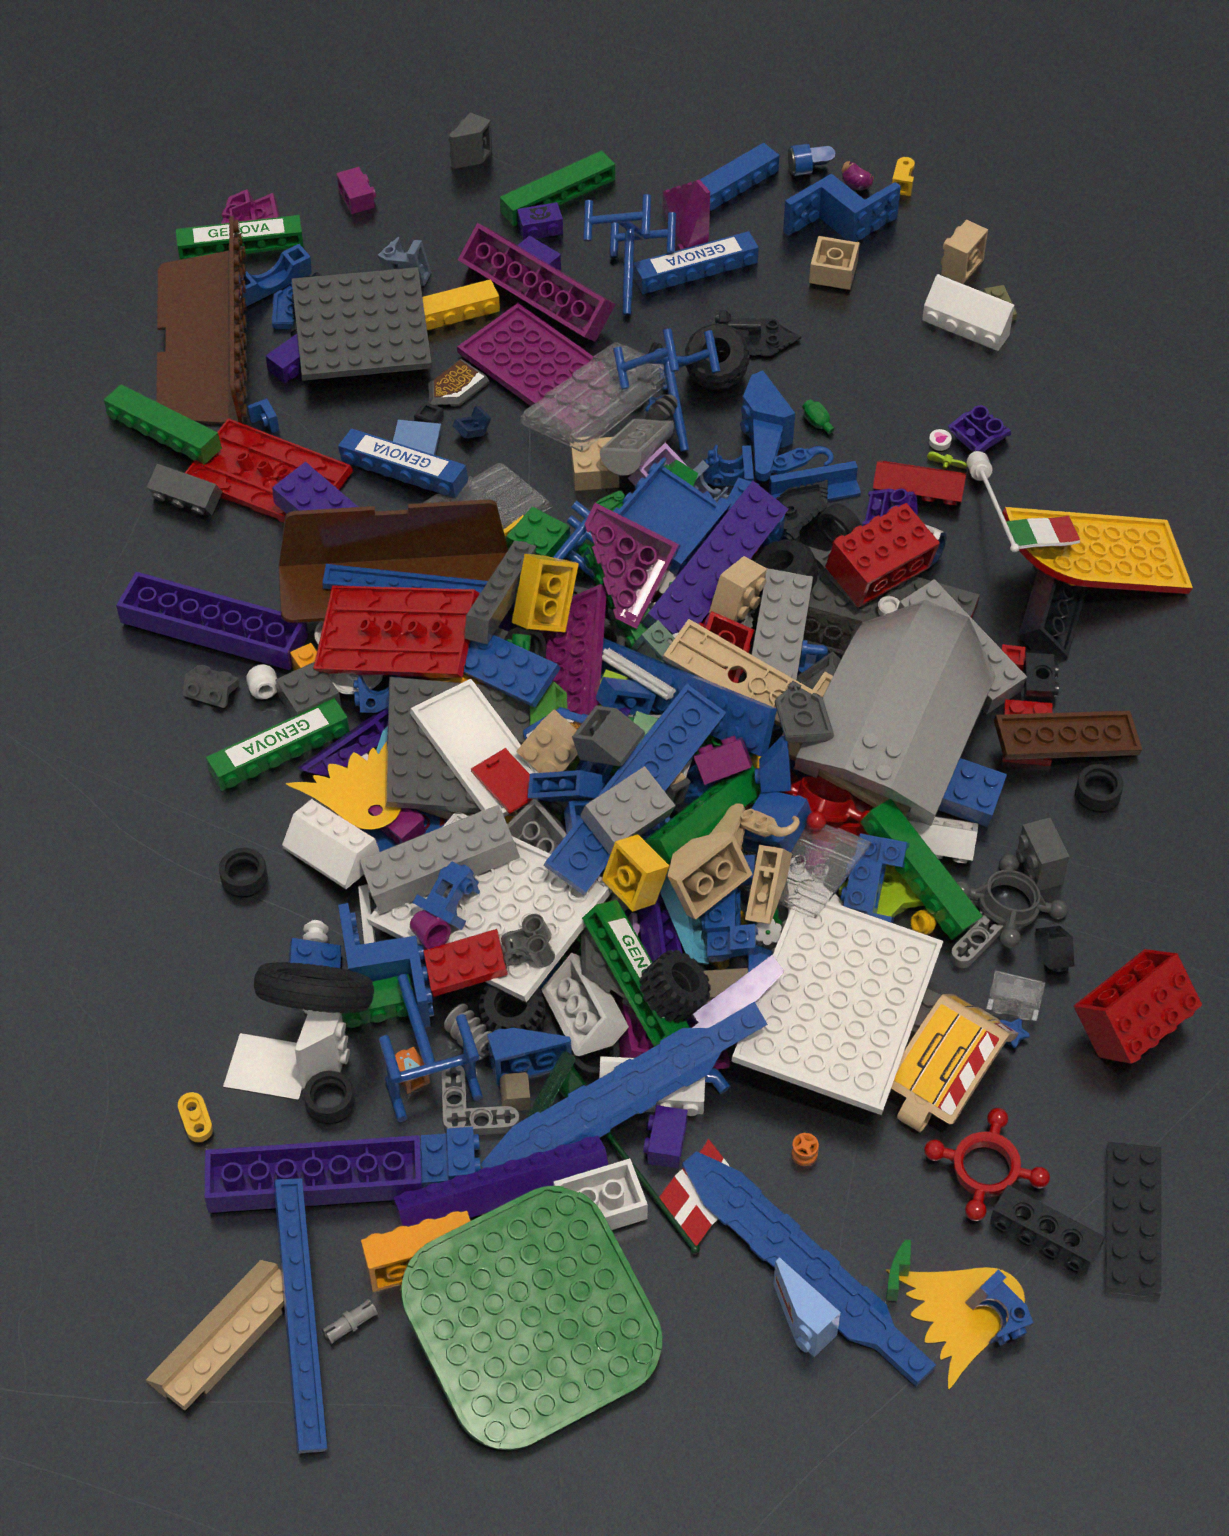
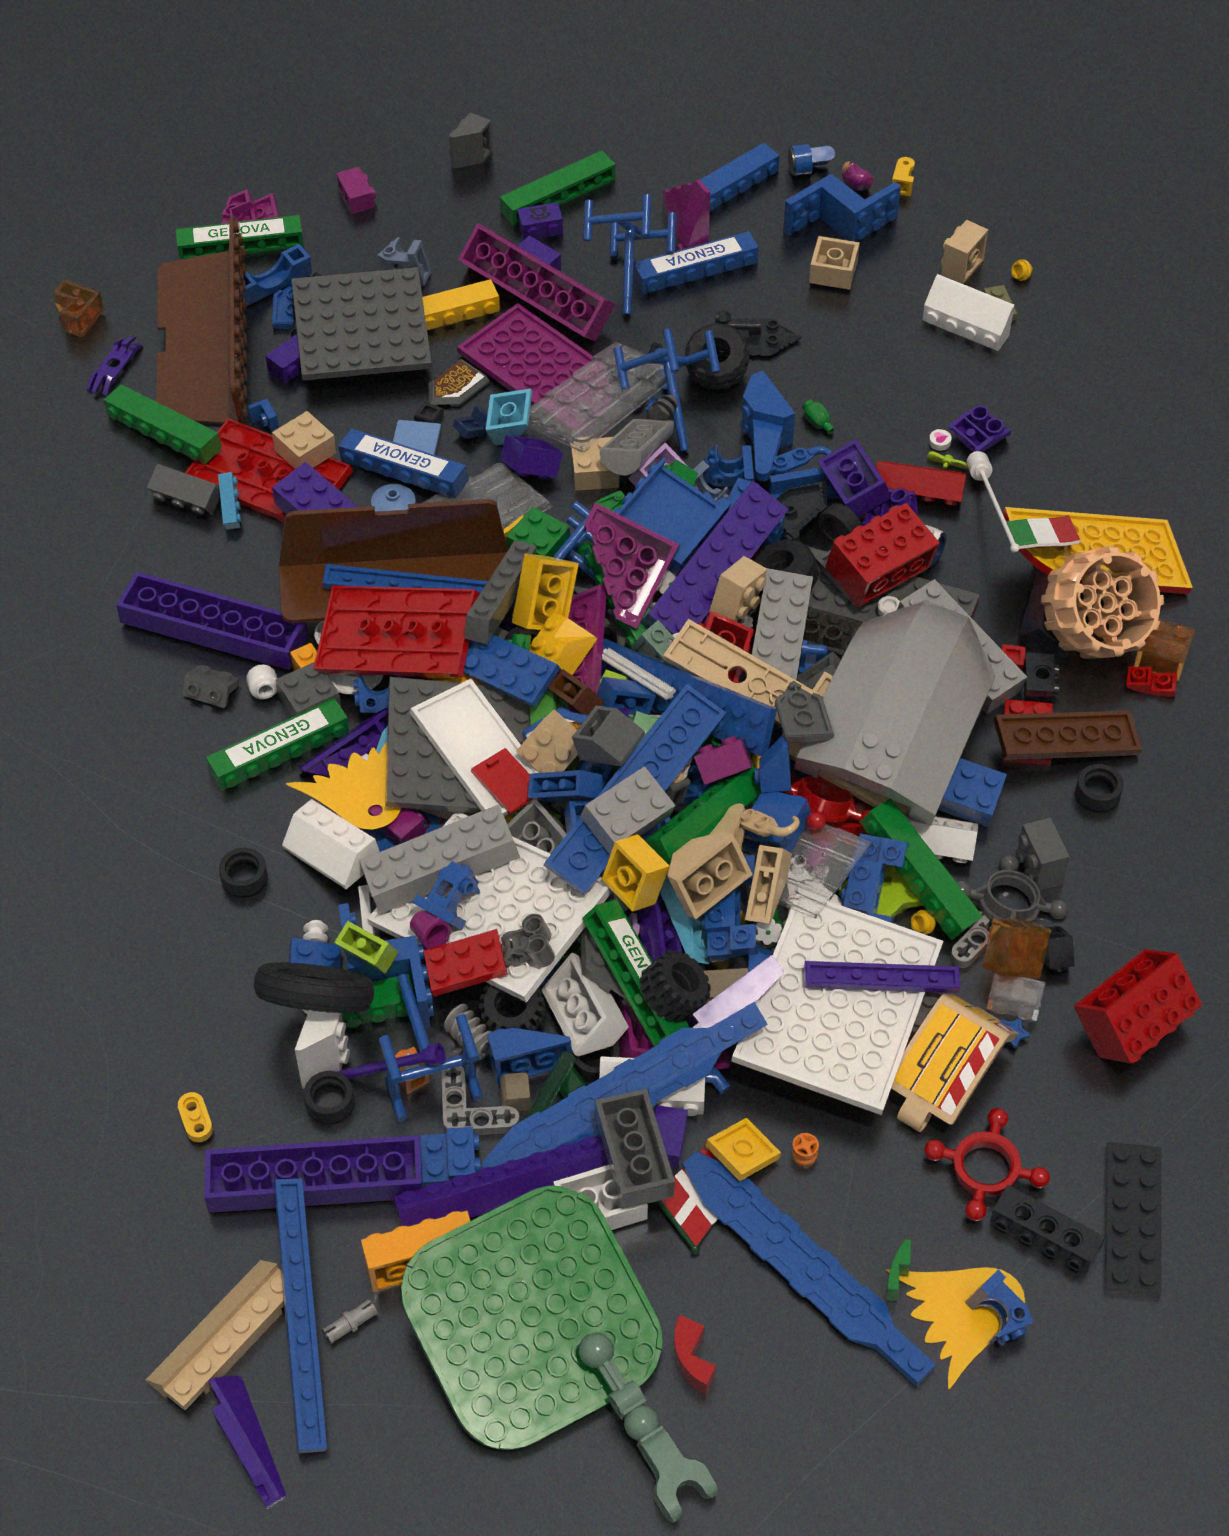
(77, 306): none -> clear orange brick
(108, 373): none -> dark purple piece
(229, 501): none -> dark azure piece
(244, 1434): none -> dark purple wedge
(264, 1067): white sticker -> none
(304, 441): none -> tan brick
(366, 947): none -> lime brick
(392, 498): none -> medium blue dish
(432, 1054): none -> dark purple piece
(508, 414): none -> medium azure slope
(531, 457): none -> dark purple slope
(563, 642): none -> yellow slope
(575, 693): none -> reddish brown brick
(634, 1148): none -> dark grey brick
(643, 1425): none -> sand green piece
(694, 1370): none -> red brick
(743, 1149): none -> yellow plate
(808, 1313): light blue slope -> none
(854, 478): none -> dark purple slope
(882, 977): none -> dark purple tile
(1016, 948): none -> clear orange brick
(1021, 270): none -> yellow plate
(1136, 593): none -> light nougat wheel
(1145, 681): none -> red slope
(1166, 648): none -> clear orange brick

